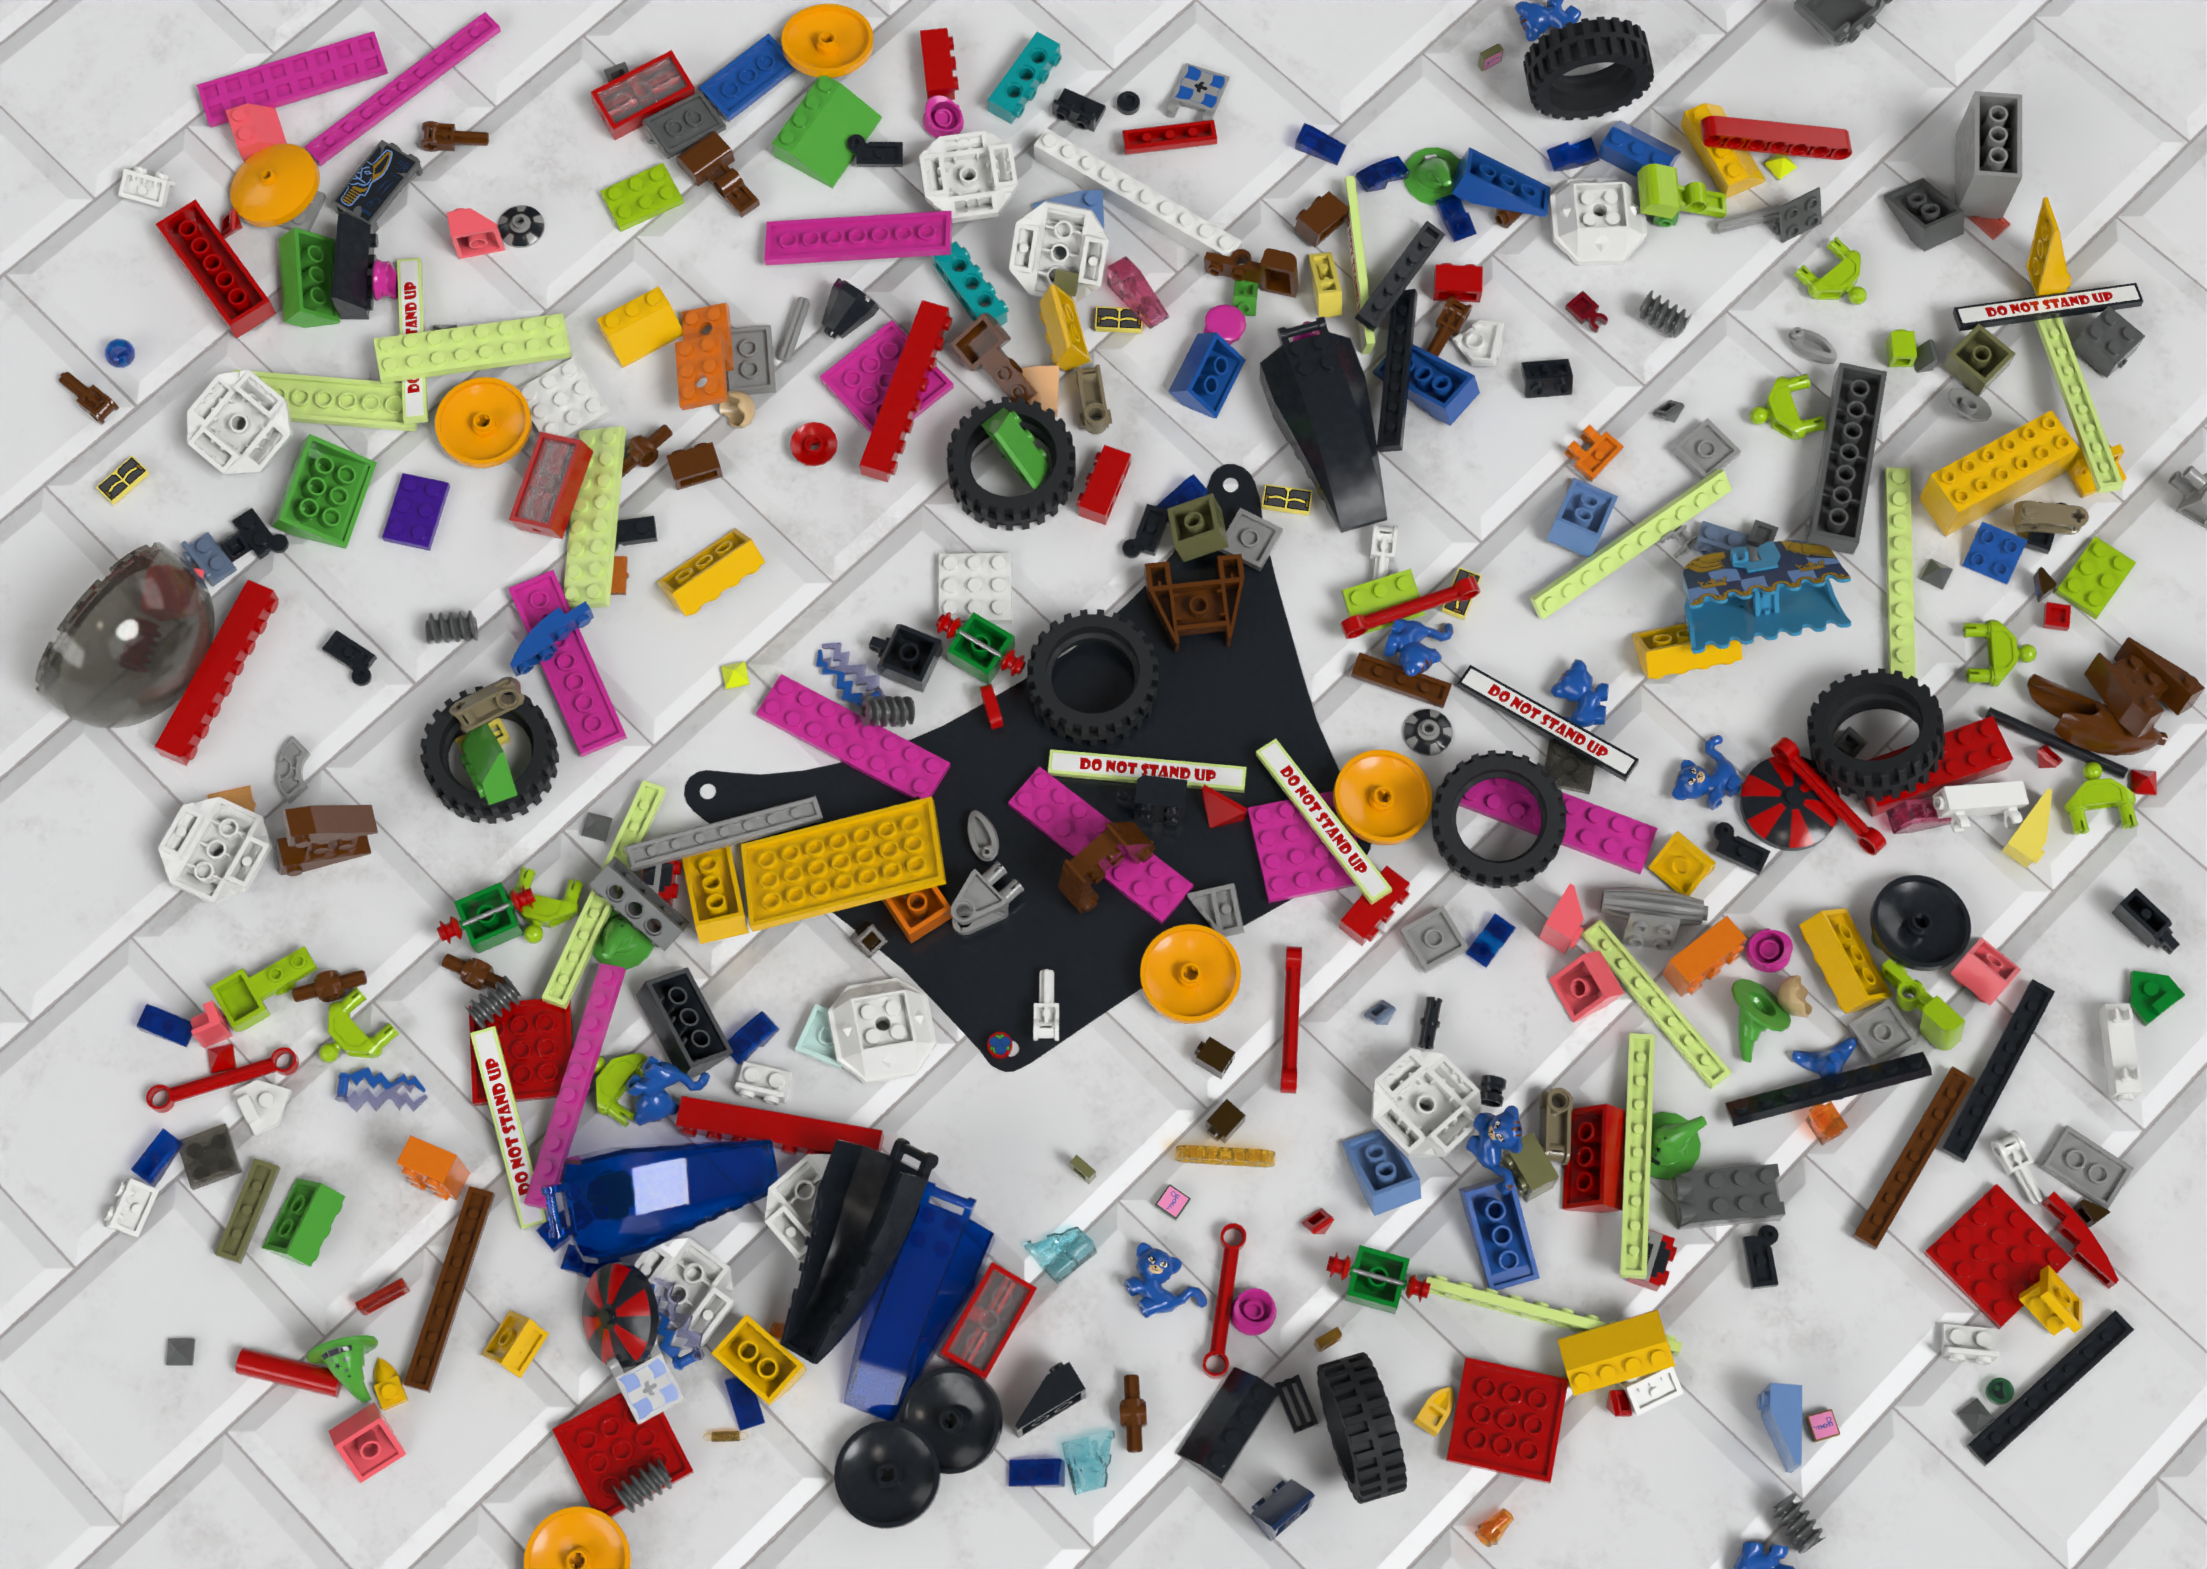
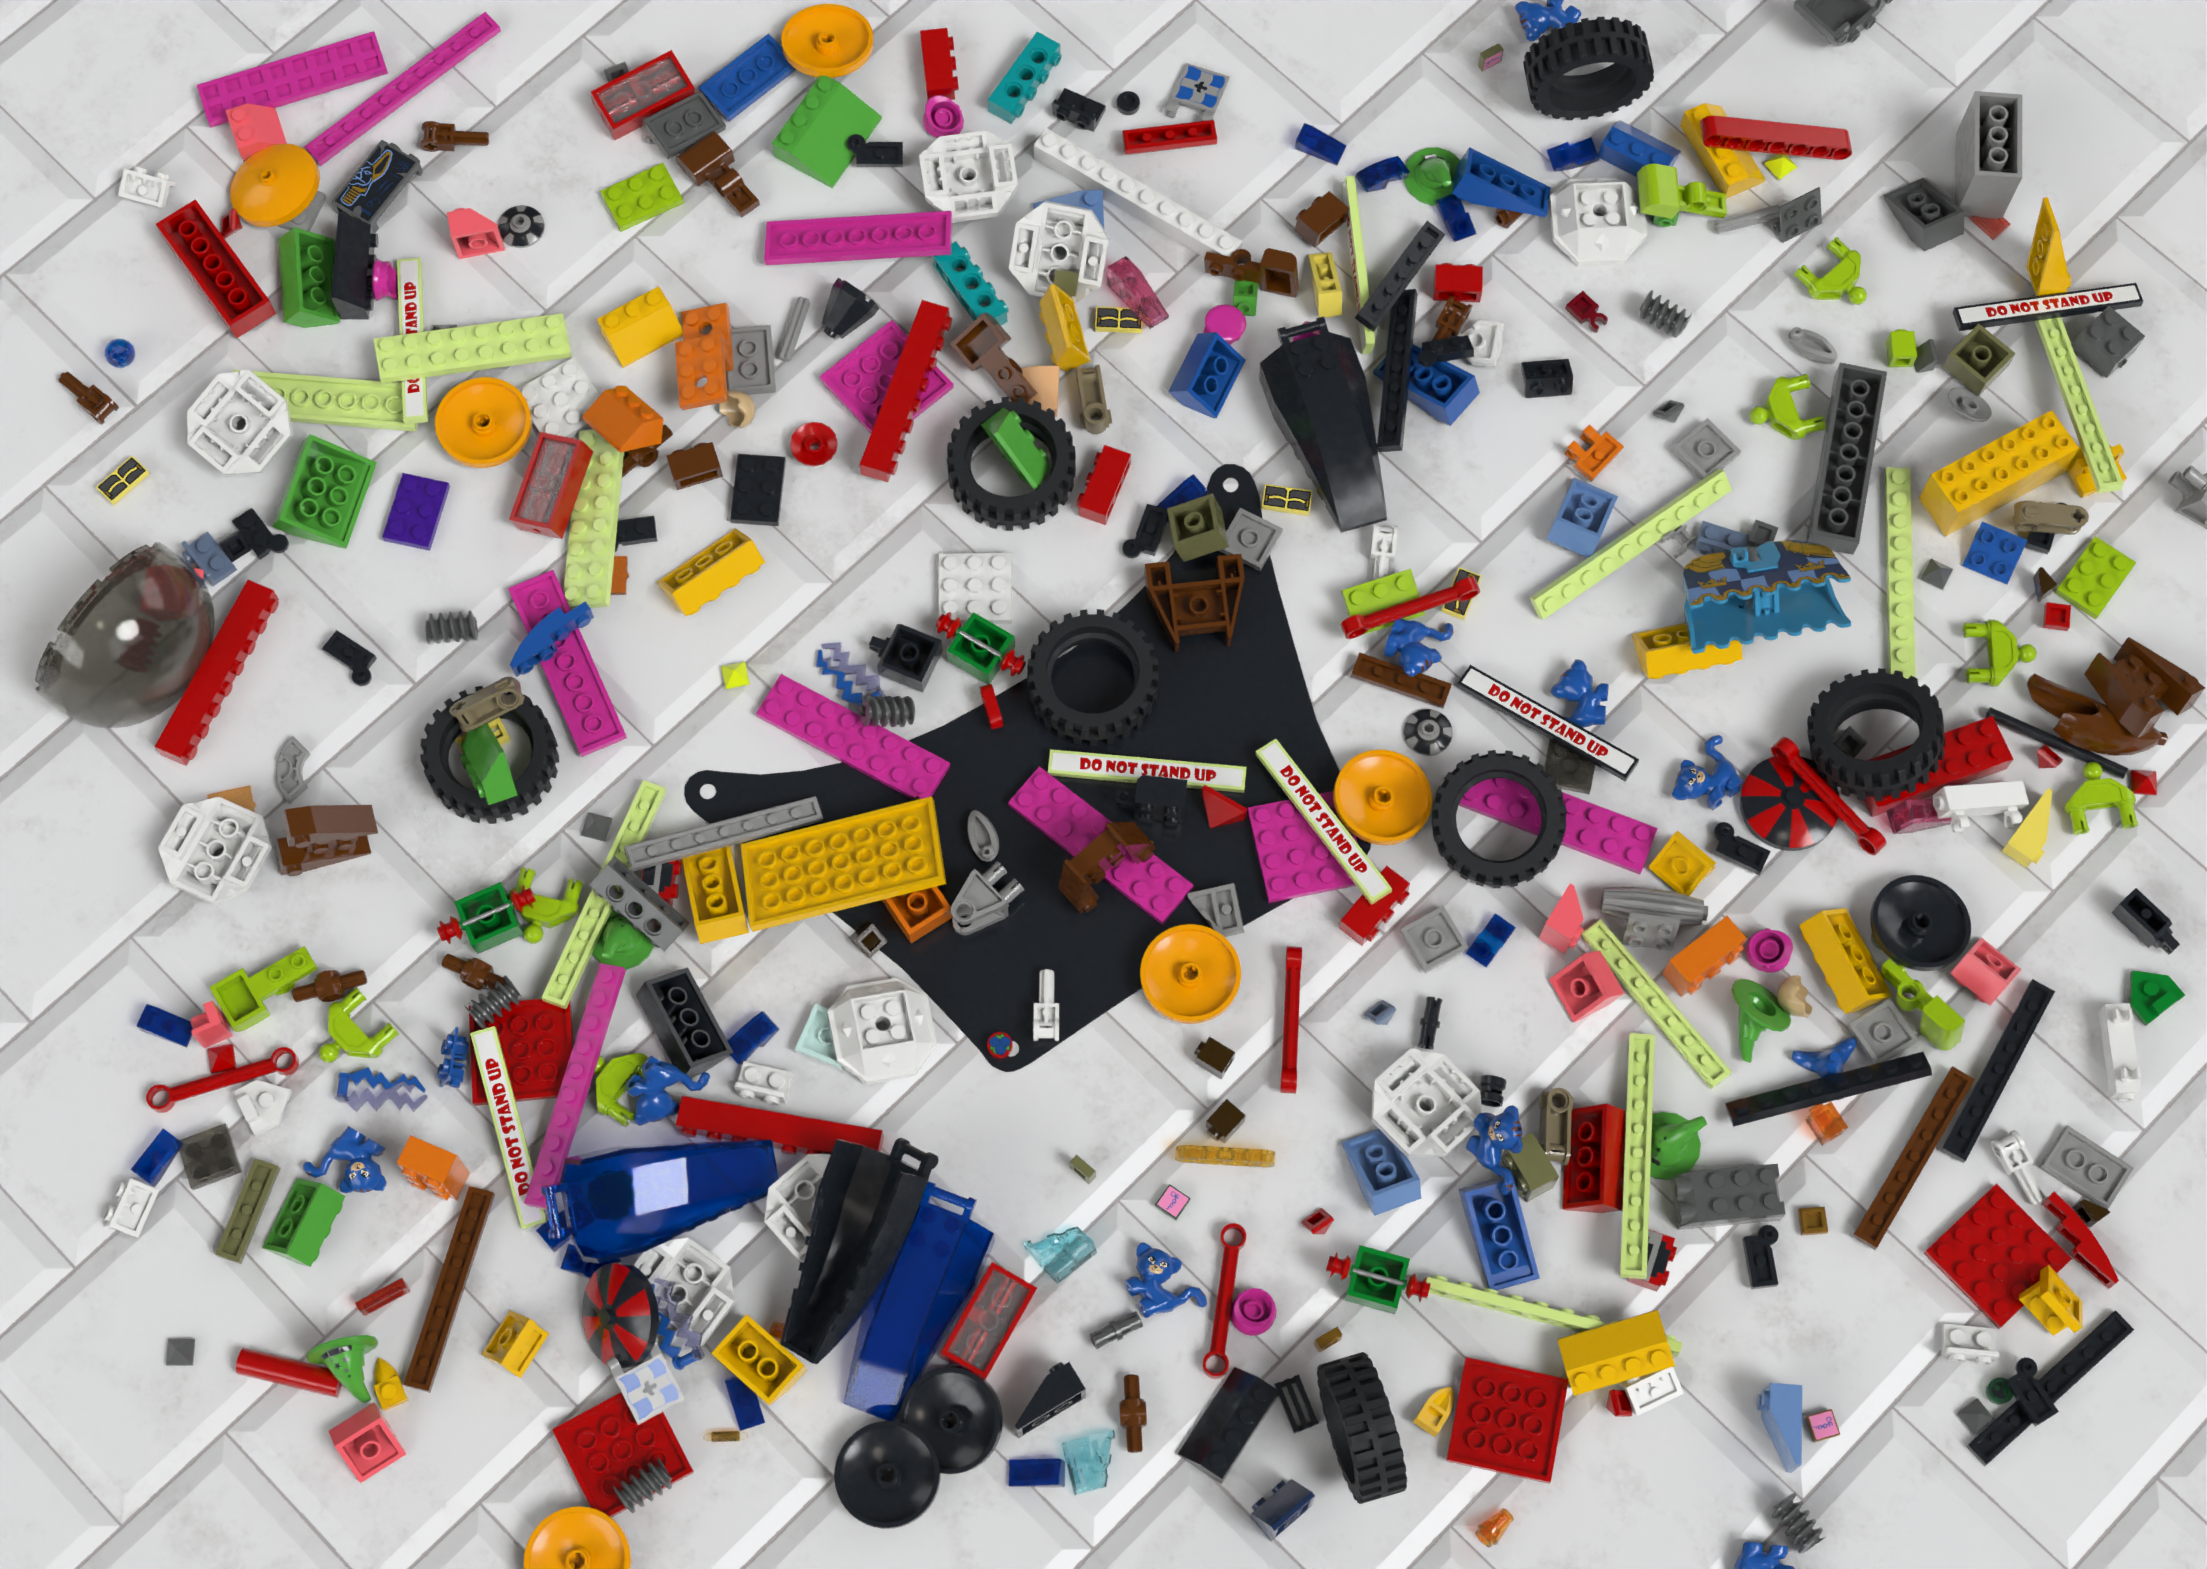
(362, 1172): none -> blue animal
(453, 1049): none -> blue hinge
(624, 420): none -> orange slope
(758, 490): none -> black plate
(1116, 1330): none -> dark grey pin
(1445, 350): none -> black hinge
(1812, 1221): none -> pearl gold tile
(2030, 1393): none -> black hinge

